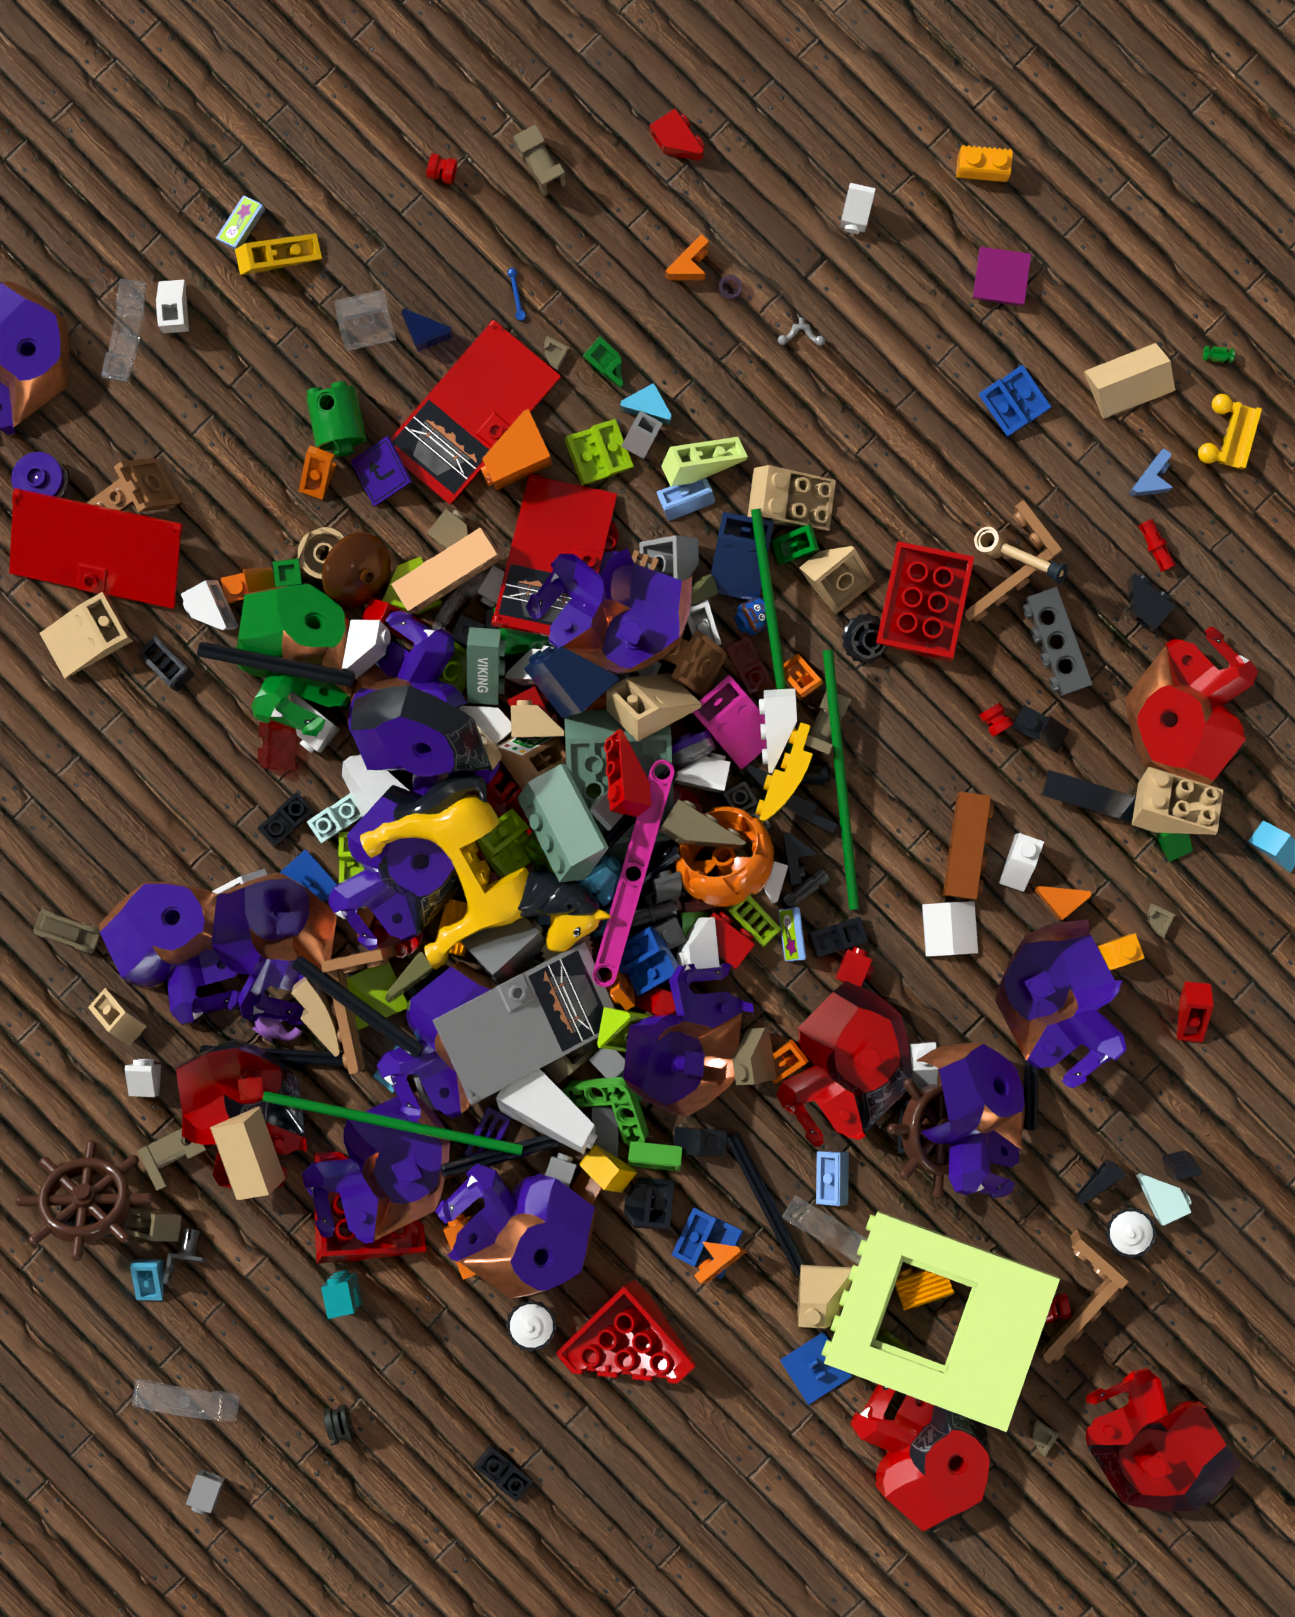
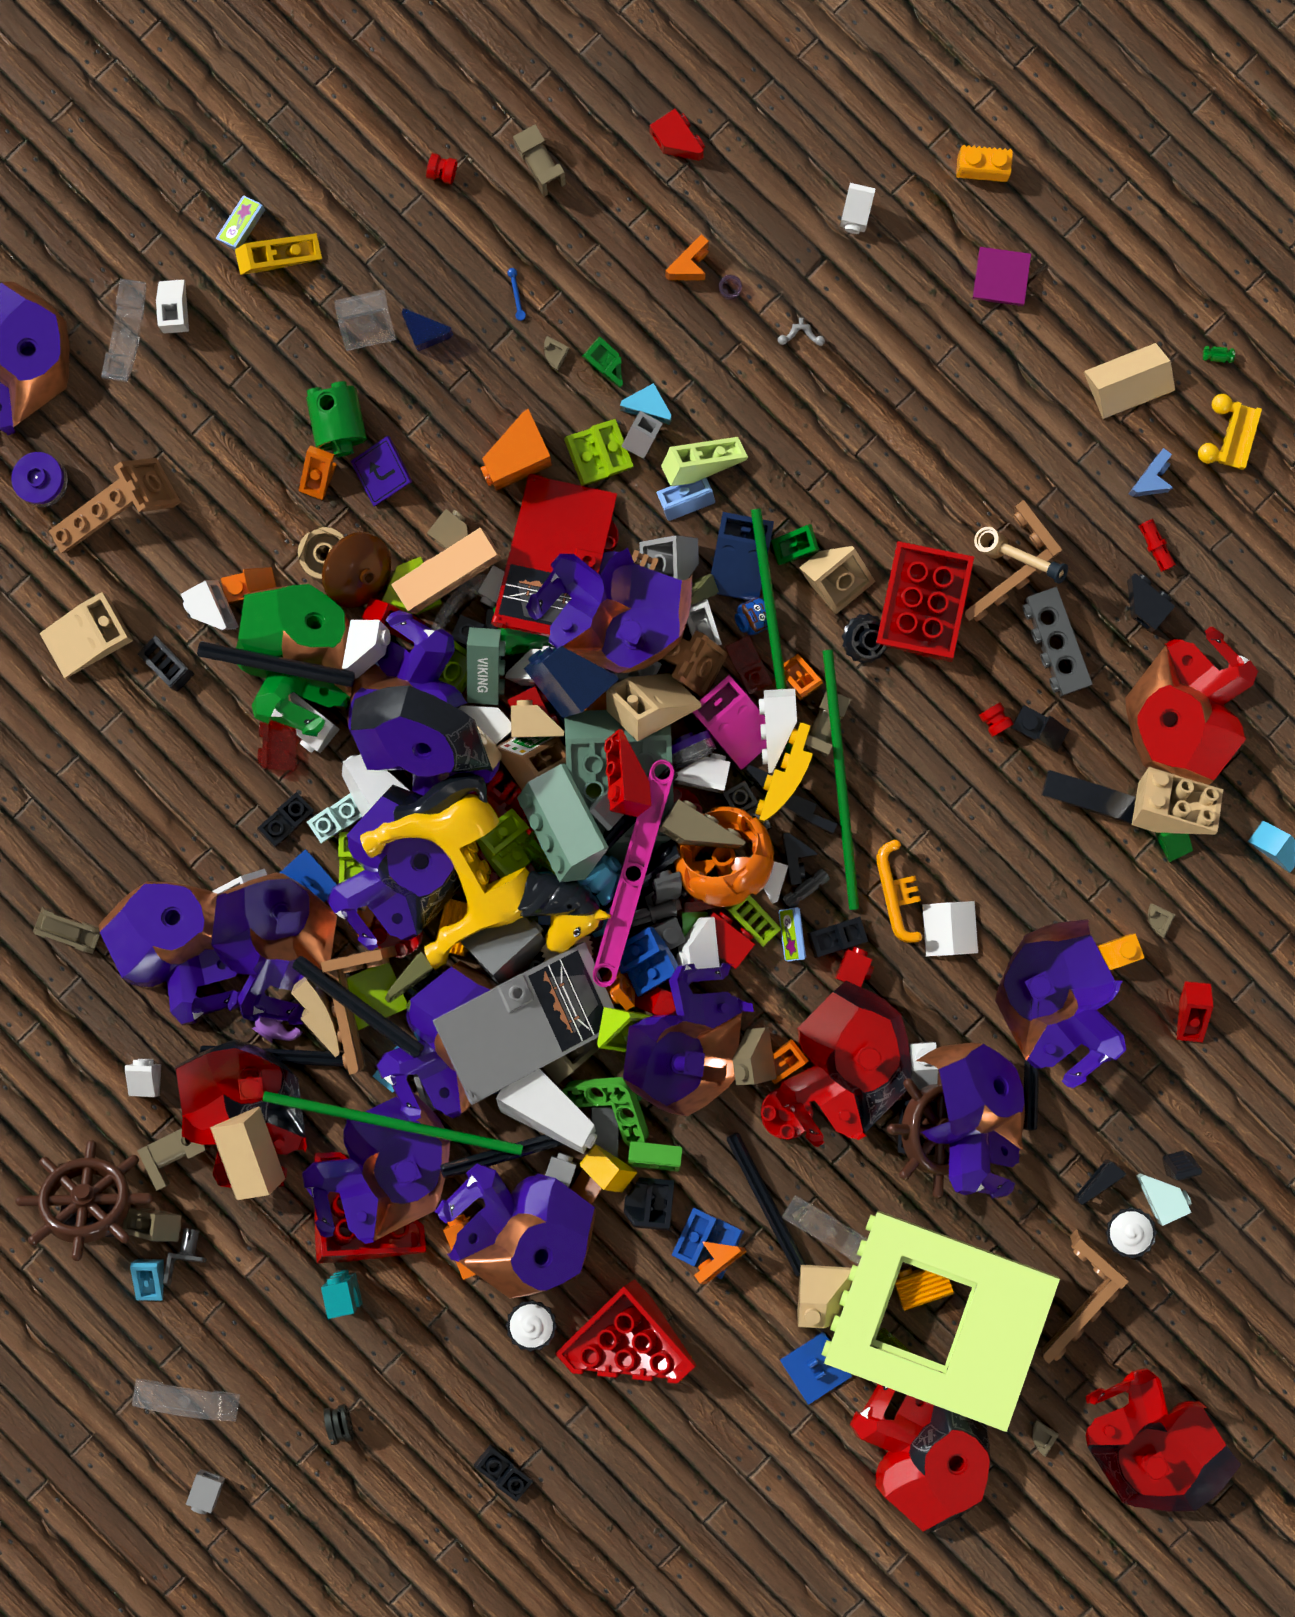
(94, 548): red door -> none
(117, 1017): tan slope -> none
(287, 572): green brick -> none
(471, 411): red door -> none
(498, 1115): dark purple tile -> none
(609, 1062): light grey brick -> none
(701, 1141): black slope -> none
(780, 1121): none -> red dish
(792, 497): tan slope -> none
(817, 773): black cone -> none
(832, 1178): light blue slope -> none
(896, 893): none -> light orange piece
(967, 846): dark orange brick -> none
(1015, 400): blue slope -> none
(1021, 861): white slope -> none
(1062, 901): orange slope -> none
(1063, 1309): red wheel -> none

